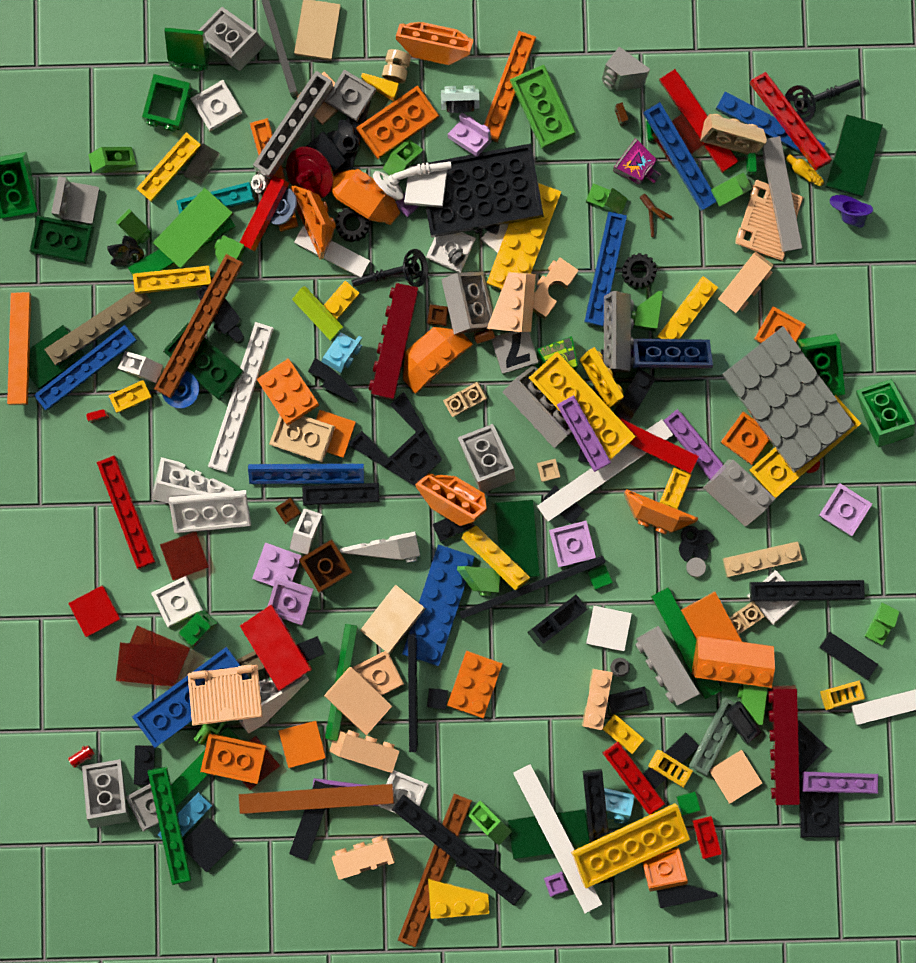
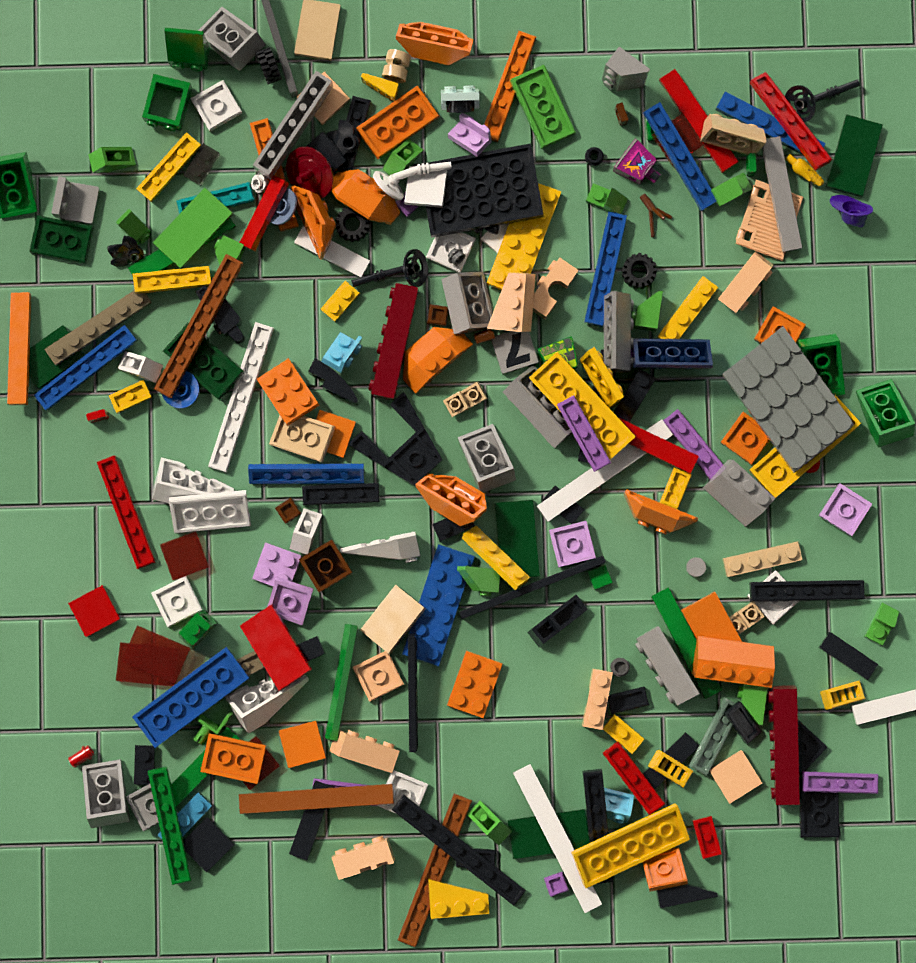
(225, 695): light nougat window -> none
(268, 65): none -> black tyre
(317, 313): lime tile -> none
(350, 95): light grey tile -> none
(358, 700): light nougat tile -> none
(437, 698): black tile -> none
(548, 470): tan plate -> none
(594, 150): none -> black plate
(608, 628): white tile -> none
(688, 803): green tile -> none
(697, 545): black plate -> none

